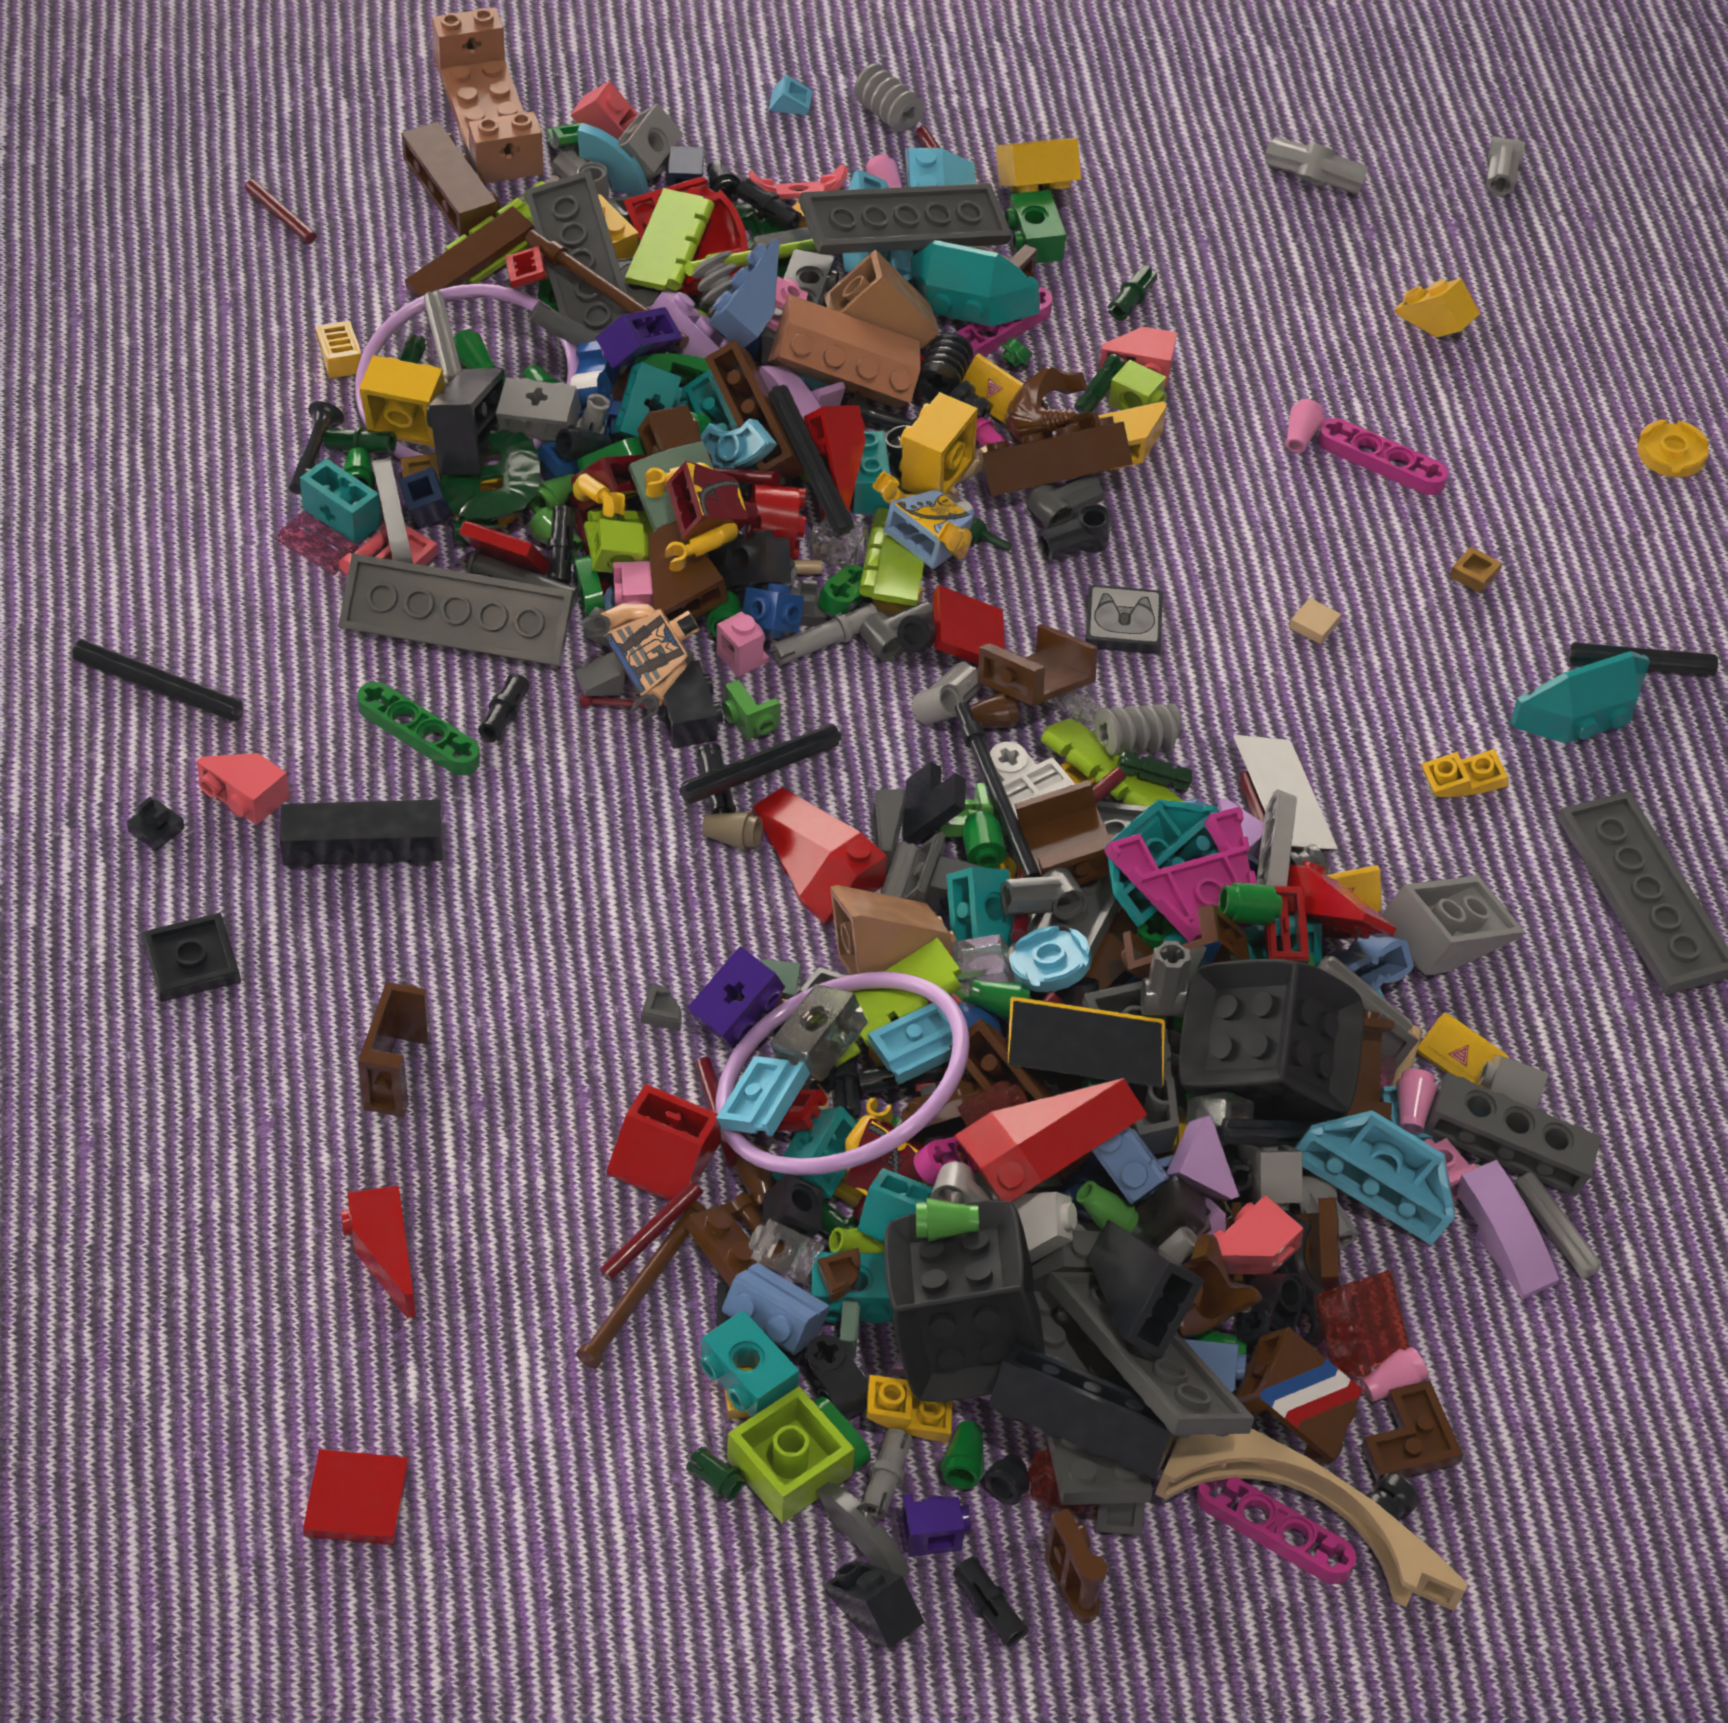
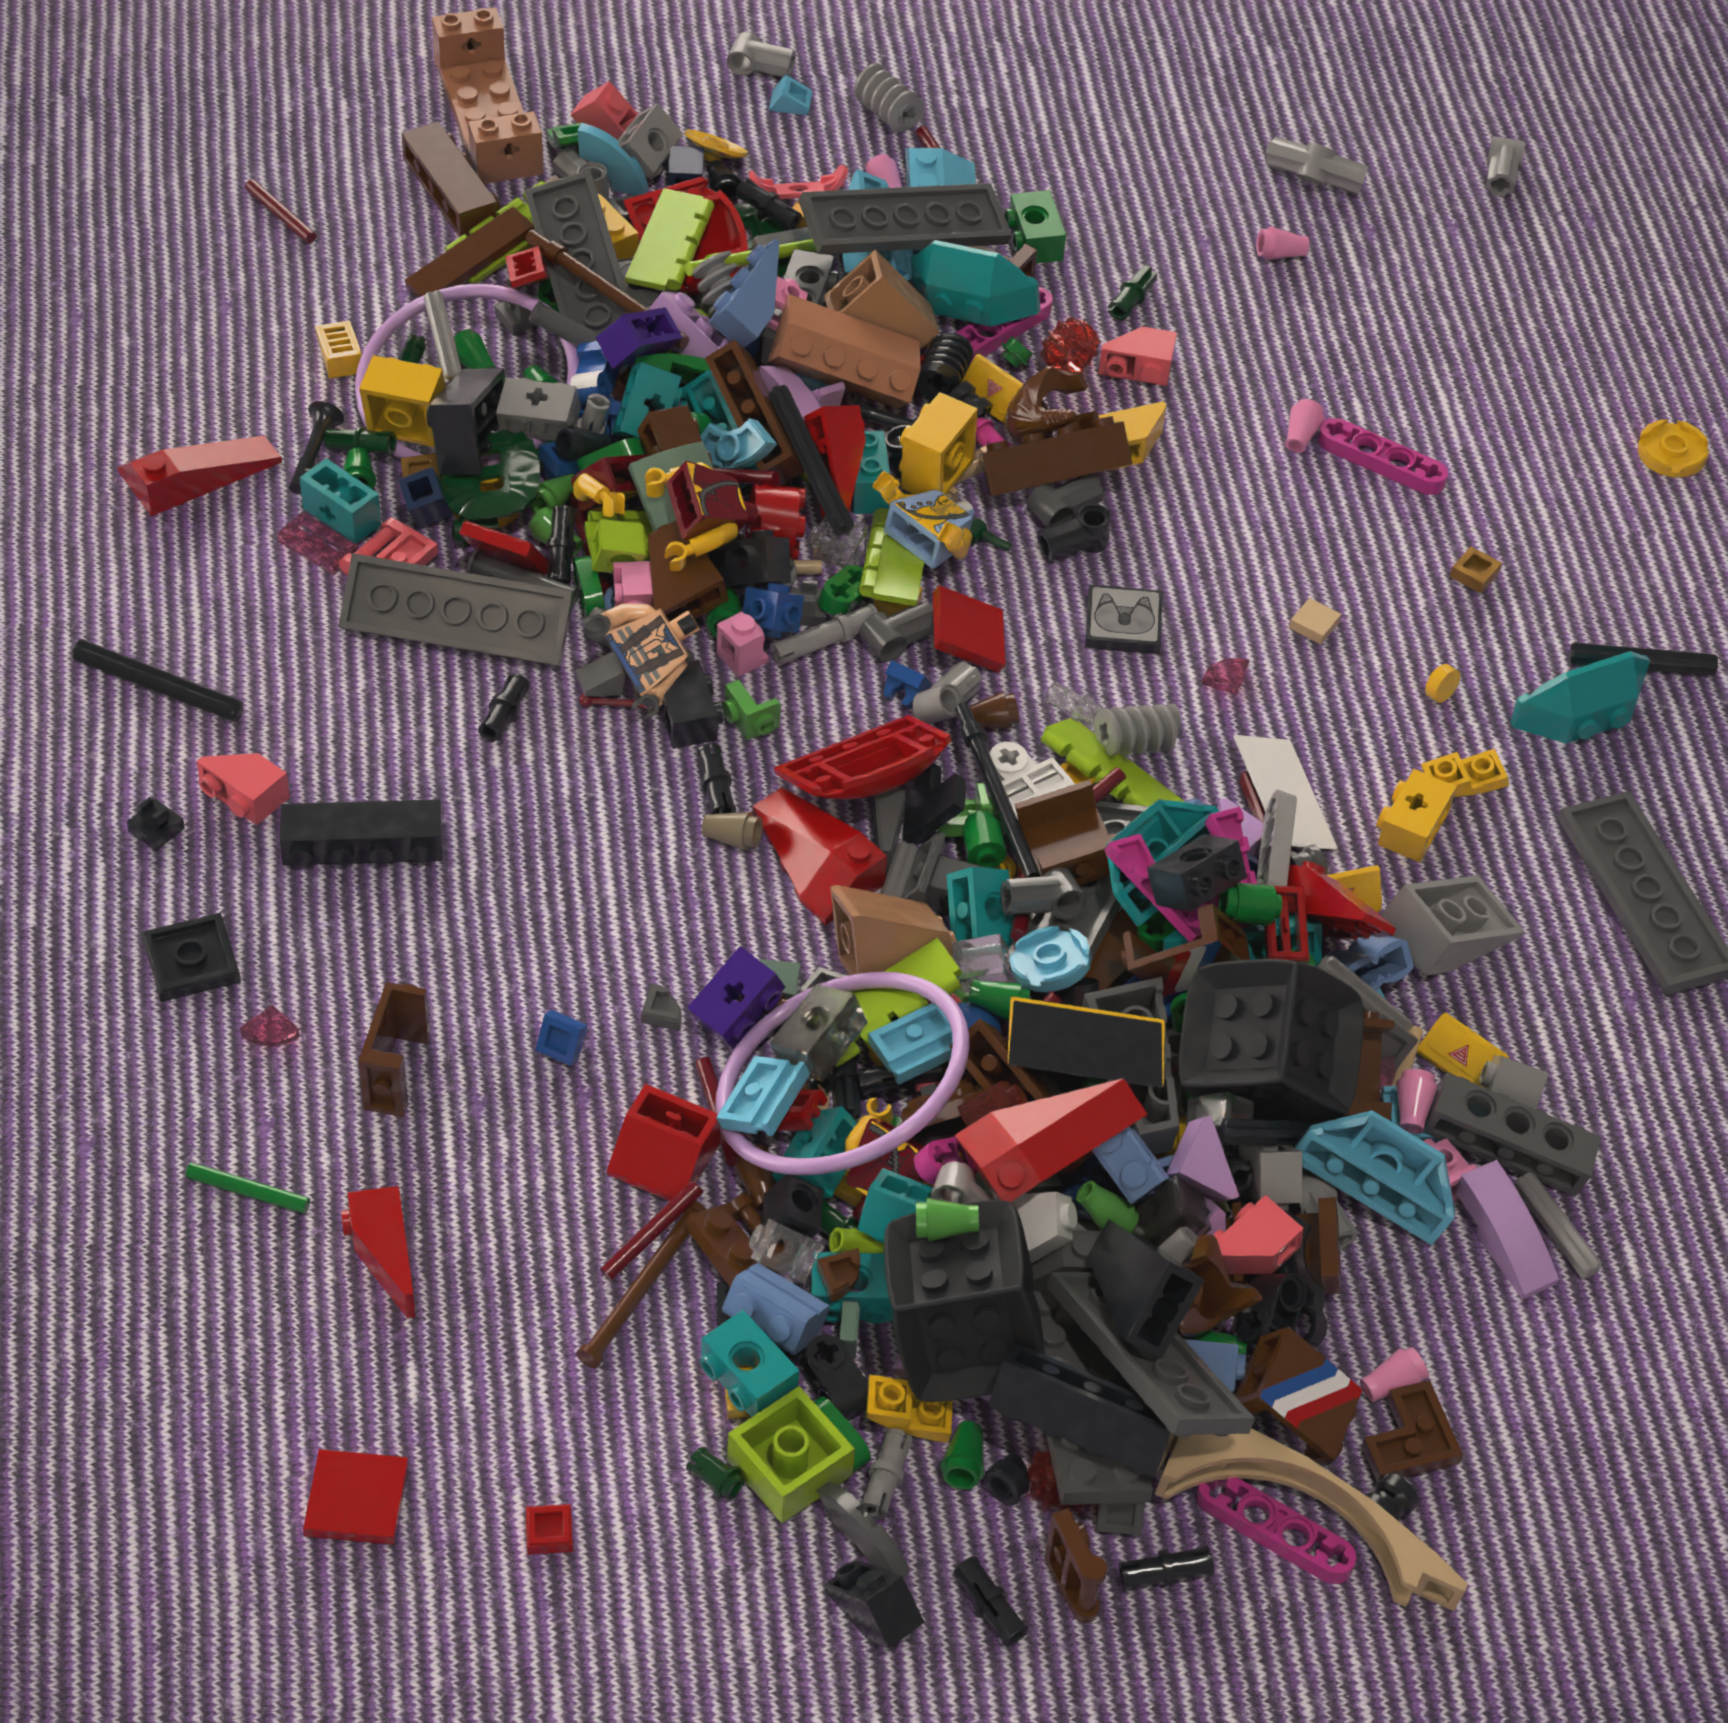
(187, 472): none -> red wedge
(247, 1187): none -> green bar
(270, 1029): none -> clear pink tile
(392, 510): light grey beam -> none
(422, 724): green beam -> none
(513, 317): none -> dark grey tile
(549, 1529): none -> red tile
(561, 1037): none -> blue tile
(714, 146): none -> yellow dish
(752, 55): none -> light grey piece
(759, 764): black axle -> none
(868, 761): none -> red slope
(903, 677): none -> blue tile
(917, 632): black tile -> none
(934, 1524): dark purple brick -> none
(1042, 162): yellow brick -> none
(1055, 669): reddish brown panel -> none
(1070, 346): none -> clear red gear
(1099, 385): dark green axle -> none
(1136, 387): lime brick -> none
(1155, 770): dark green axle -> none
(1166, 1568): none -> black pin
(1167, 986): dark grey piece -> none
(1197, 872): none -> black brick
(1227, 675): none -> clear pink tile
(1279, 244): none -> bright pink cone
(1362, 1323): clear red hinge -> none
(1416, 815): none -> yellow brick
(1439, 308): yellow slope -> none
(1442, 683): none -> yellow tile

